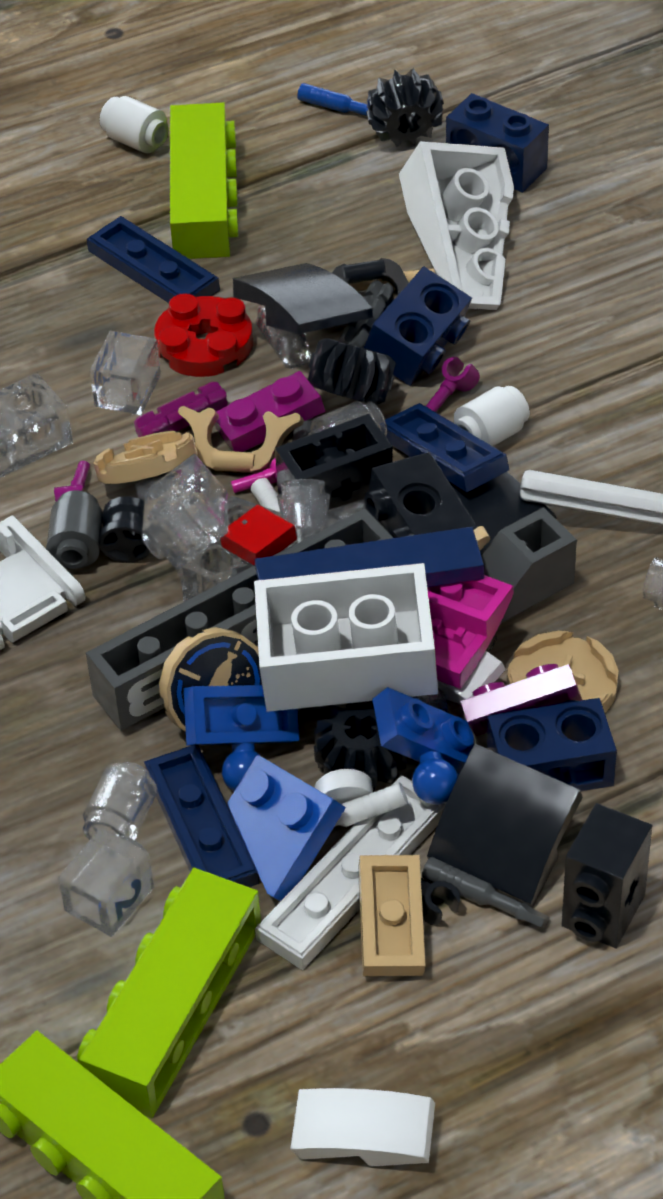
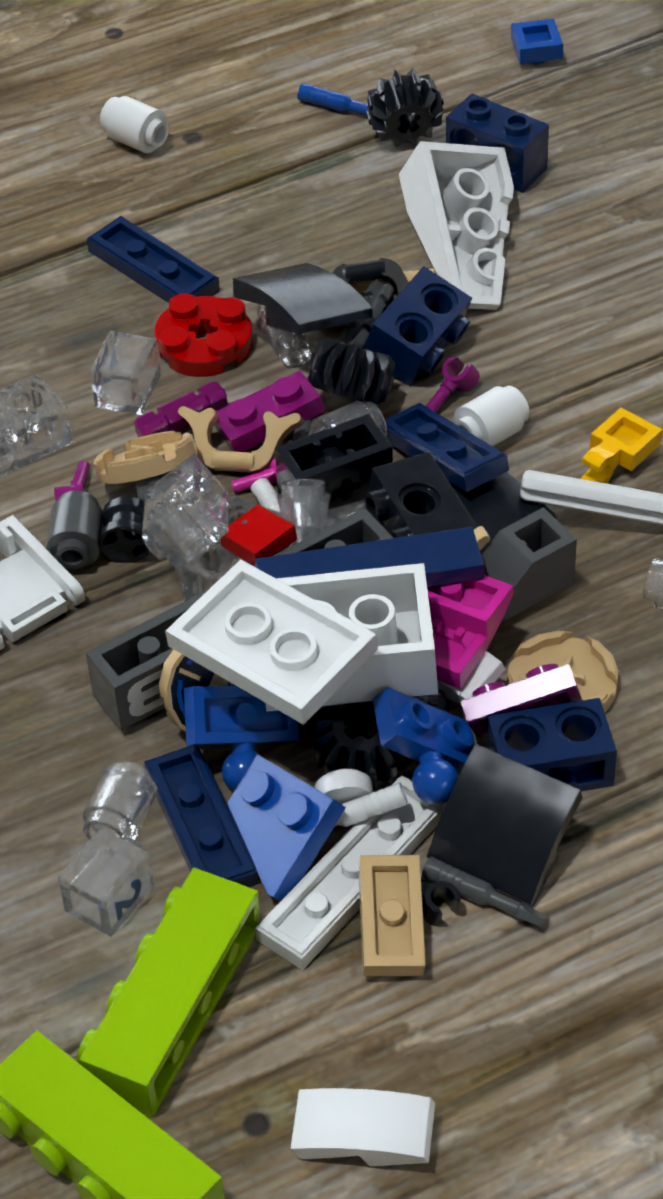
(200, 181): lime brick -> none
(272, 641): none -> white plate
(536, 41): none -> blue plate
(605, 875): black brick -> none
(620, 441): none -> yellow plate

